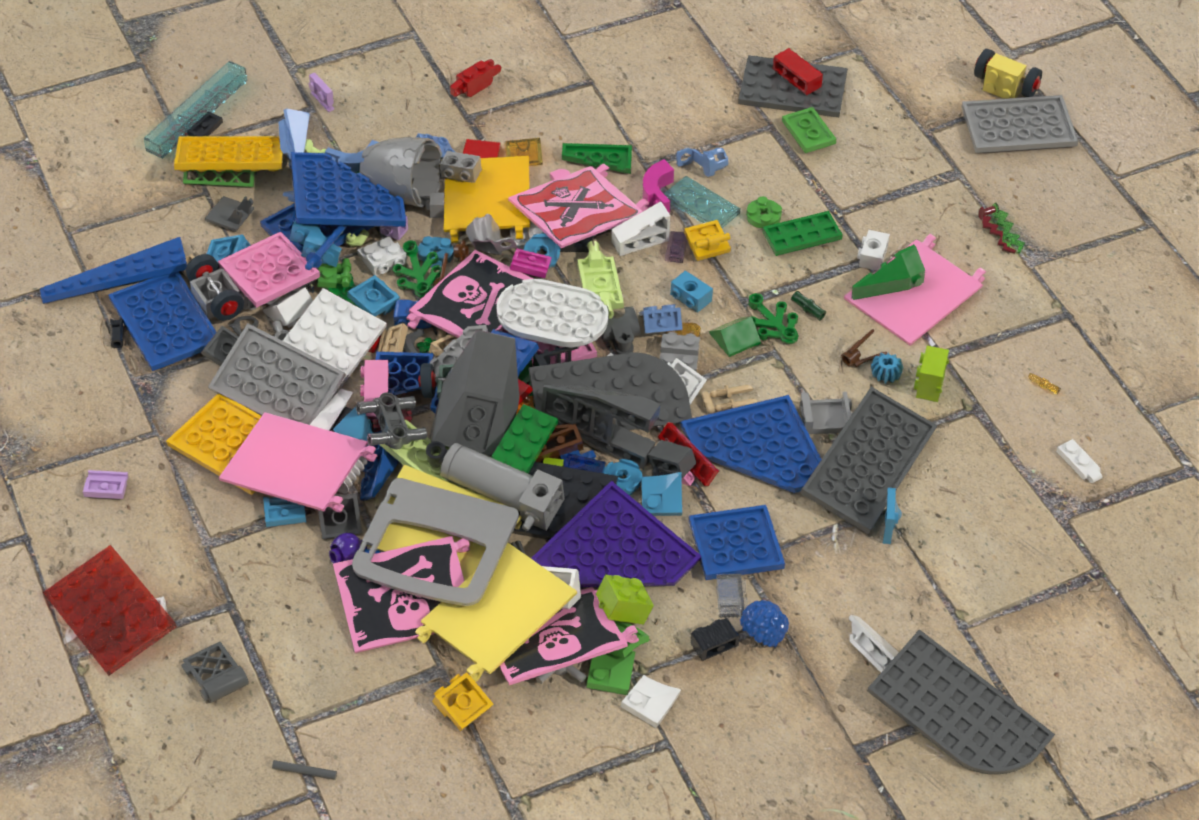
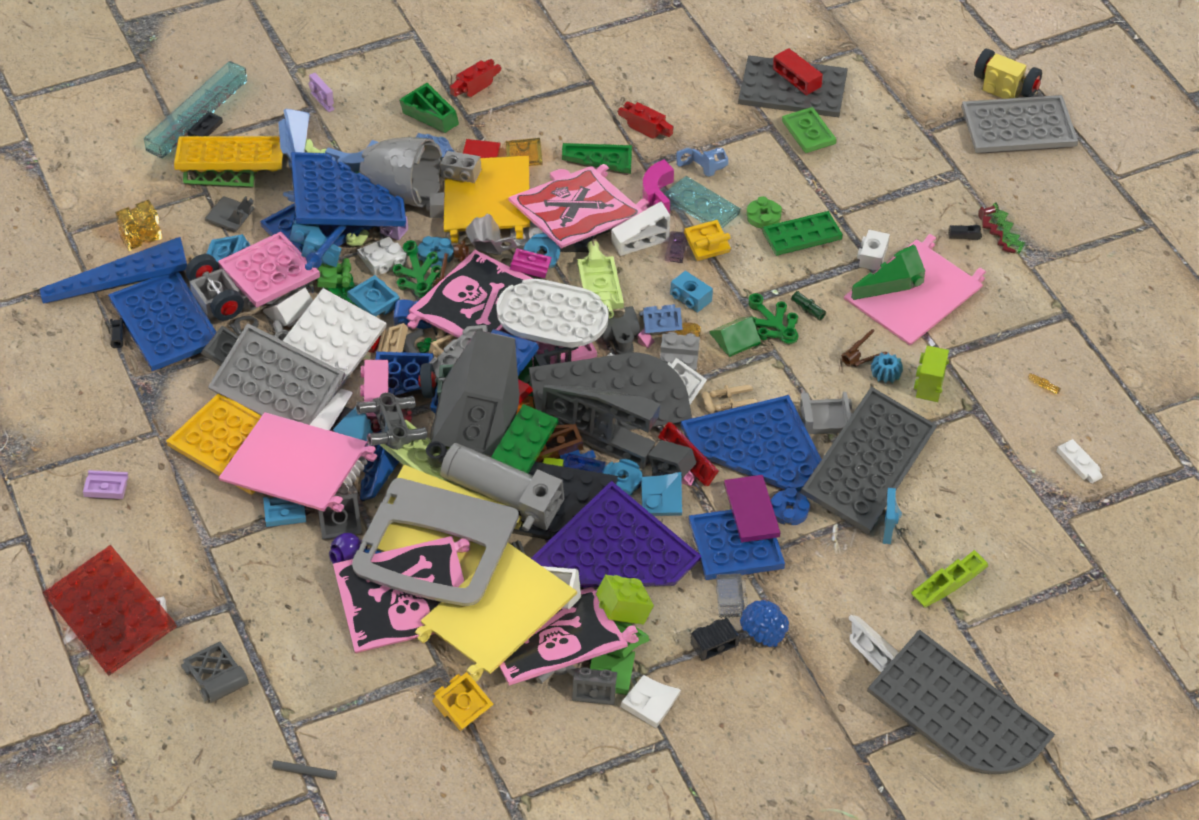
(138, 225): none -> clear yellow brick
(430, 108): none -> green wedge
(594, 686): none -> dark grey bracket
(645, 120): none -> red hinge
(645, 339): none -> bright pink piece
(752, 508): none -> magenta tile
(792, 498): none -> blue plate
(950, 579): none -> lime slope
(965, 232): none -> black bar

